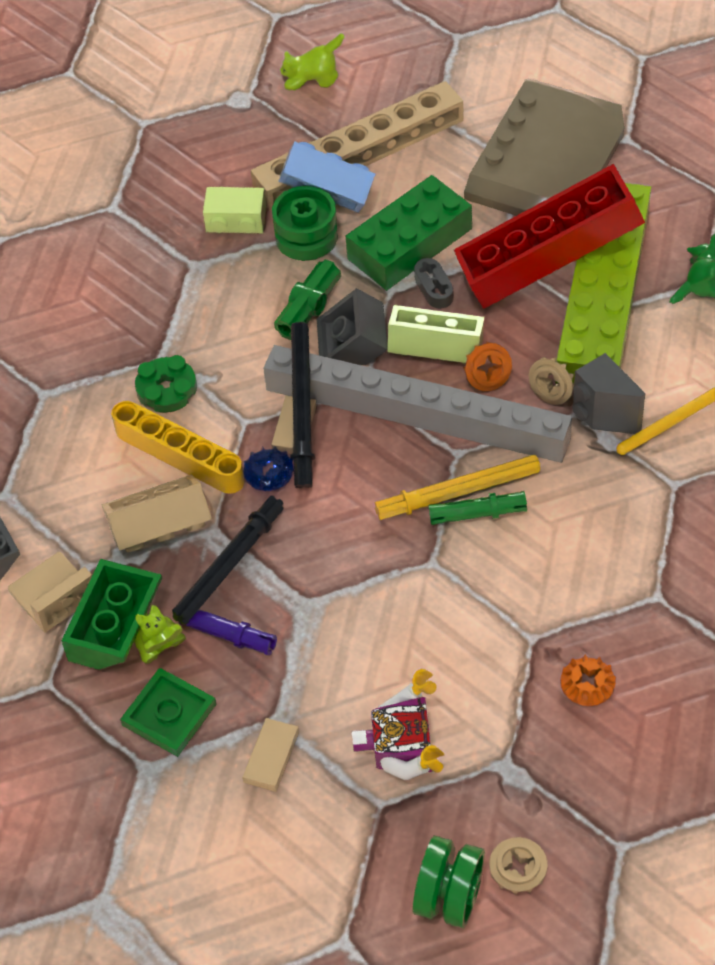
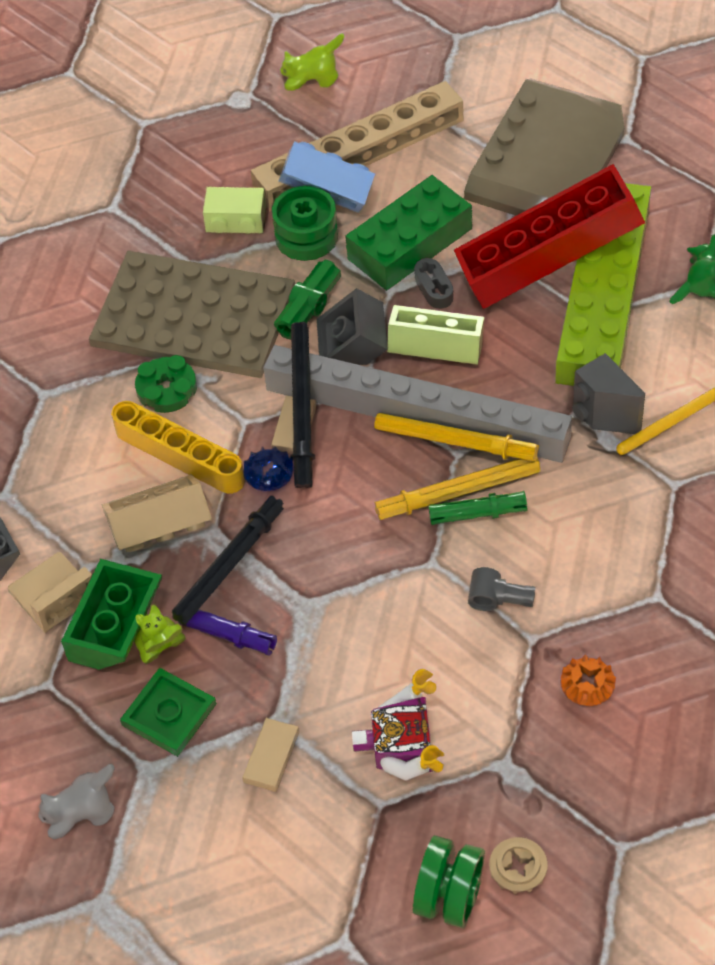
(82, 800): none -> light grey animal
(193, 311): none -> dark tan plate
(490, 590): none -> dark grey pin
(494, 444): none -> yellow axle
(496, 375): orange gear -> none
(543, 385): tan gear -> none

